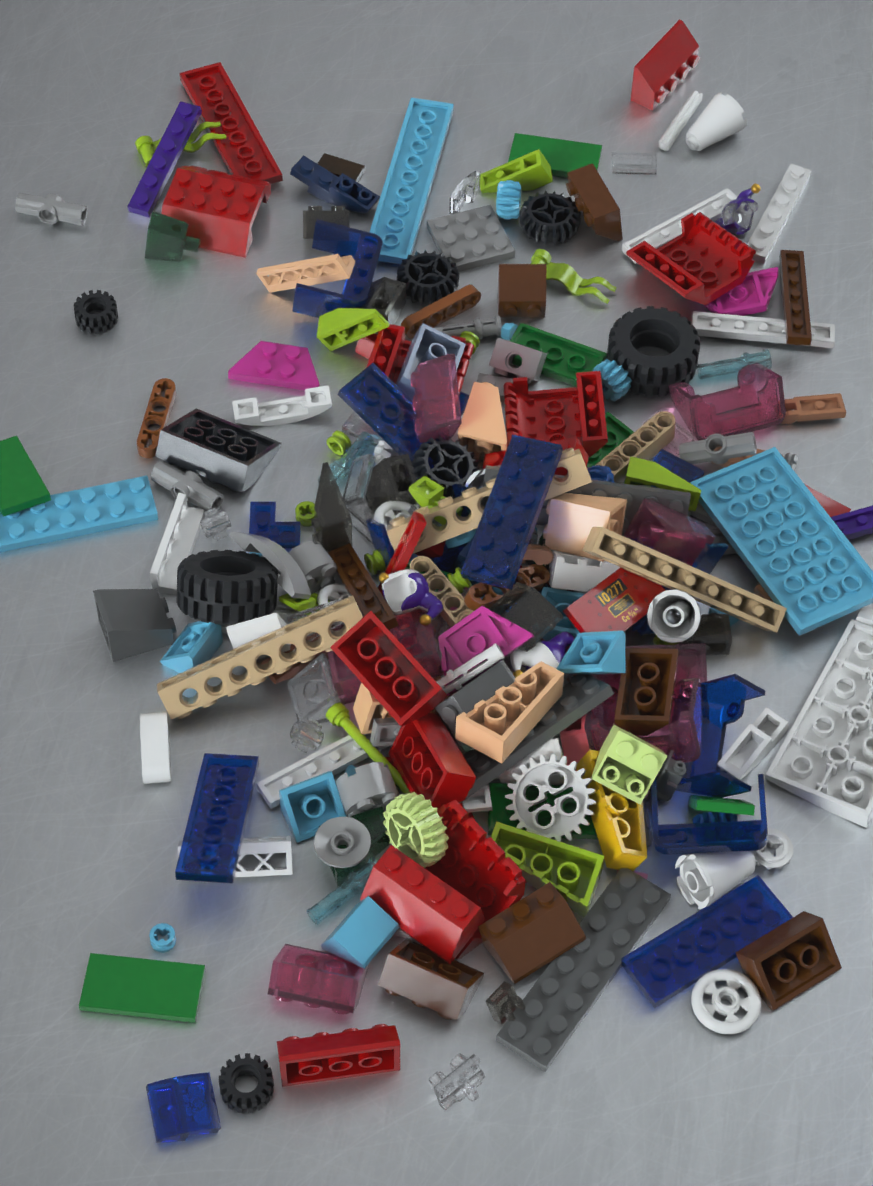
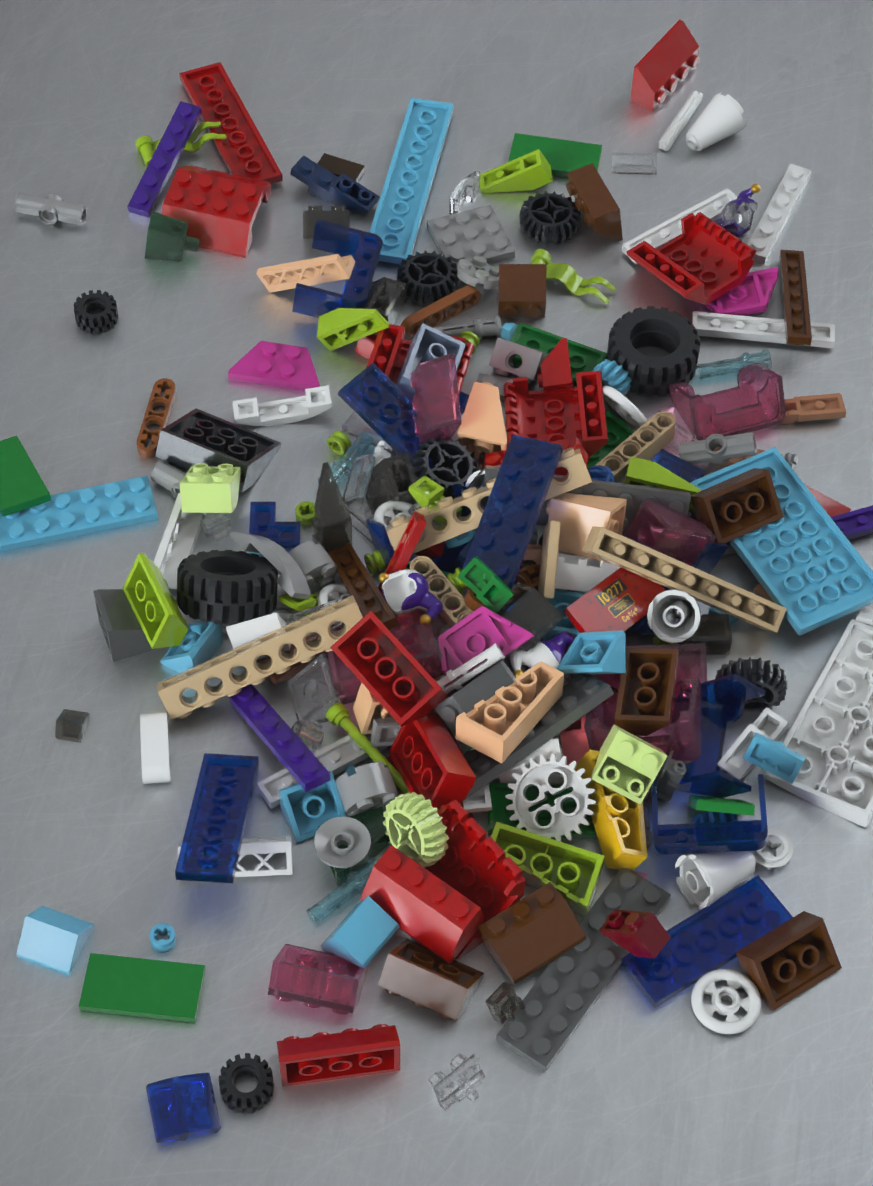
(53, 939): none -> medium azure slope
(71, 725): none -> clear smoke slope
(154, 604): none -> lime slope
(210, 489): none -> yellowish green slope
(280, 738): none -> dark purple plate
(479, 272): none -> light grey plate
(485, 584): none -> green slope
(508, 199): medium azure gear -> none
(549, 560): none -> tan tile
(556, 368): none -> red slope
(623, 406): none -> white plate
(636, 932): none -> dark red slope
(738, 505): none -> reddish brown slope
(762, 674): none -> black gear
(774, 757): none -> medium azure tile

